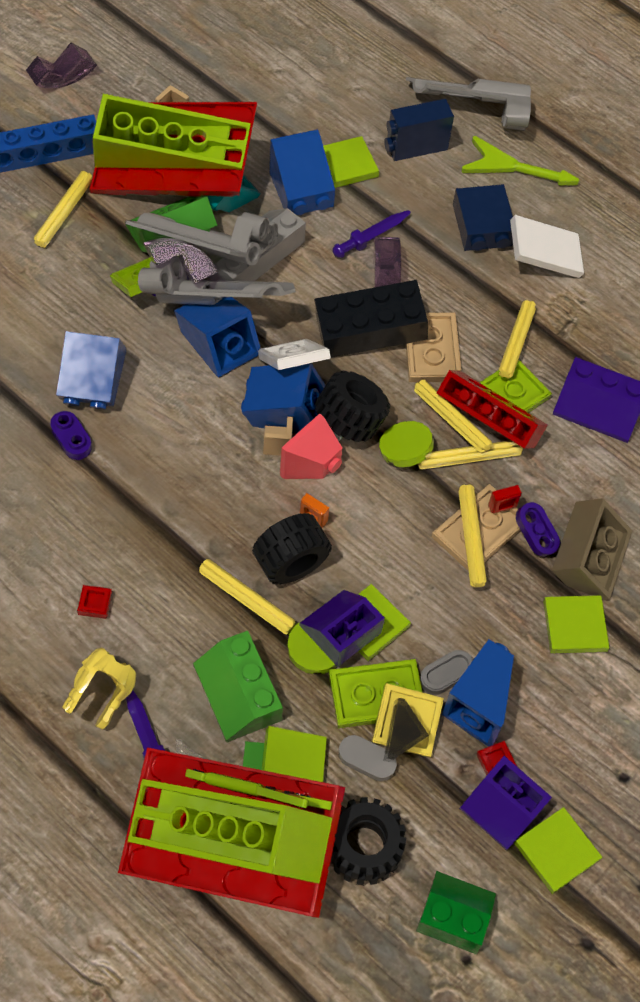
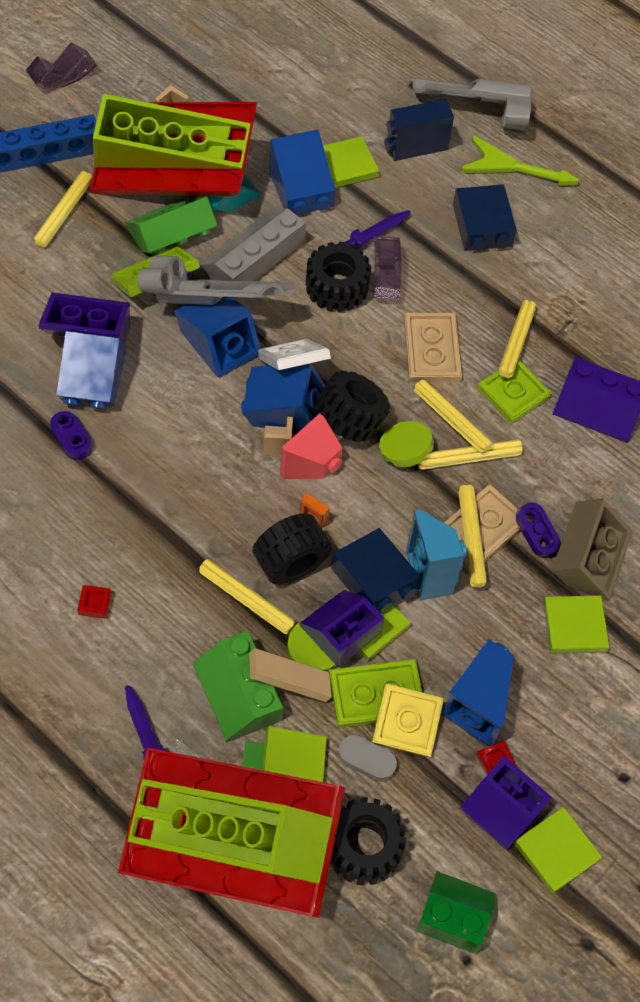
(85, 316): none -> dark purple slope
(121, 674): light yellow piece -> none
(195, 262): brick -> none
(248, 241): light grey panel -> none
(257, 789): lime piece -> none
(289, 675): none -> tan tile
(338, 260): none -> black tyre
(372, 318): black brick -> none
(376, 571): none -> dark blue brick
(404, 730): clear smoke slope -> none
(435, 555): none -> dark azure slope
(444, 672): light grey tile -> none
(492, 409): red brick -> none
(504, 499): red tile -> none
(546, 246): white tile -> none

